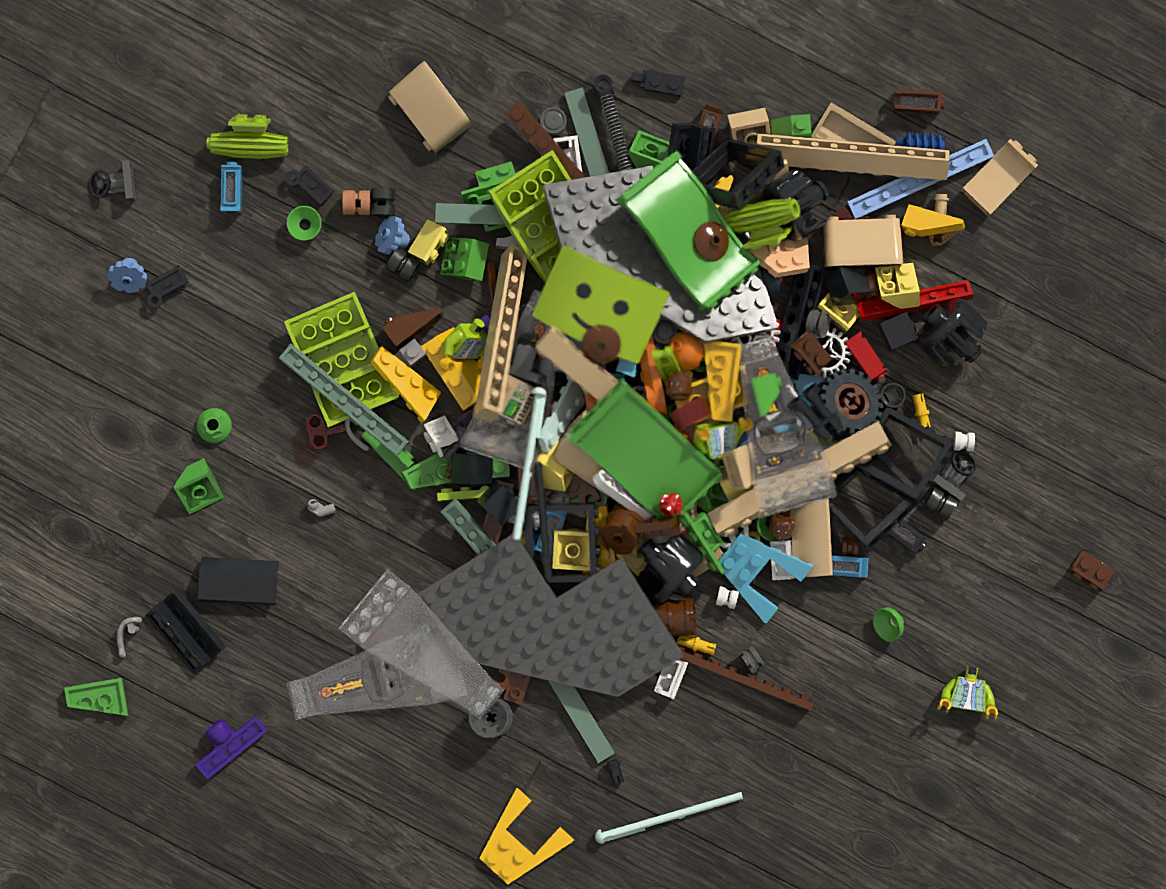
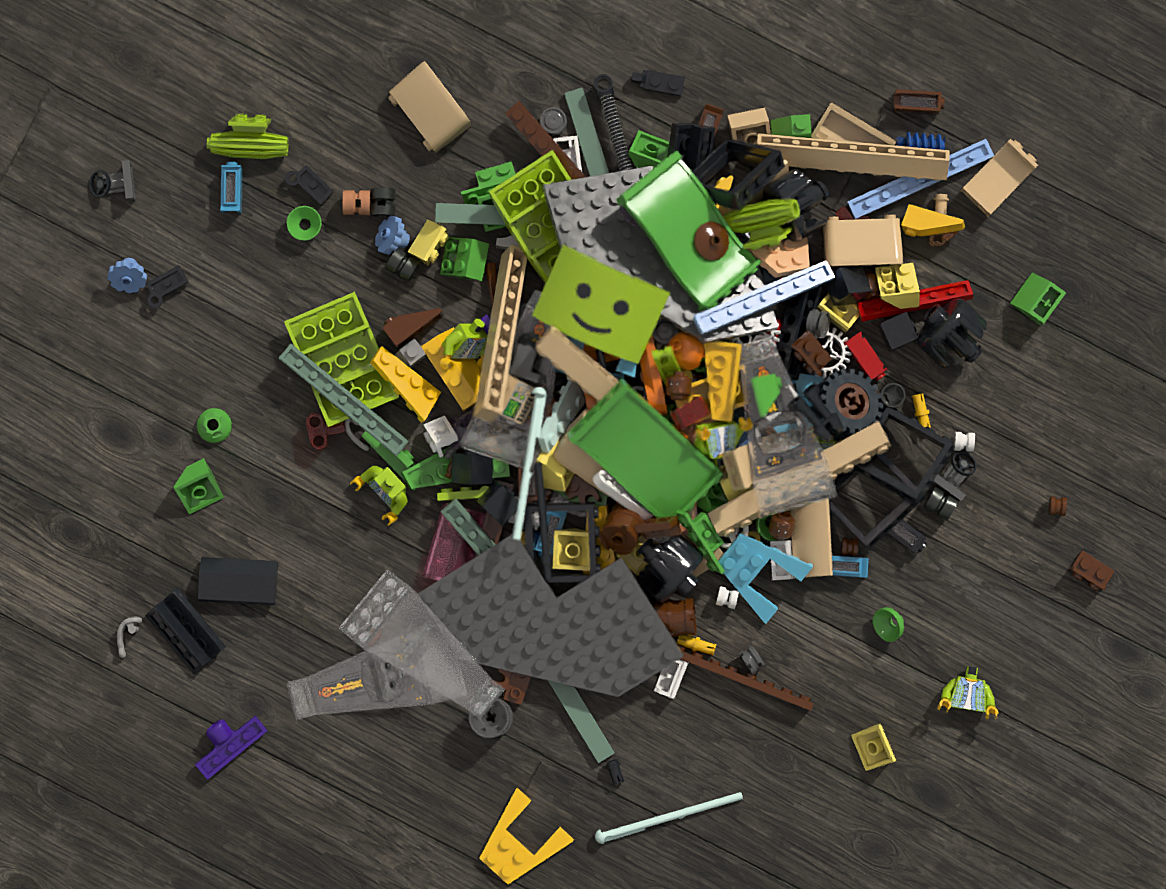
(99, 696): bright green wing -> none
(320, 510): light grey arm -> none
(388, 488): none -> lime torso
(449, 548): none -> clear pink slope
(599, 334): reddish brown dish -> none
(670, 504): red gear -> none
(763, 297): none -> plate
(873, 747): none -> light yellow slope
(1037, 298): none -> bright green slope
(1057, 506): none -> reddish brown wheel

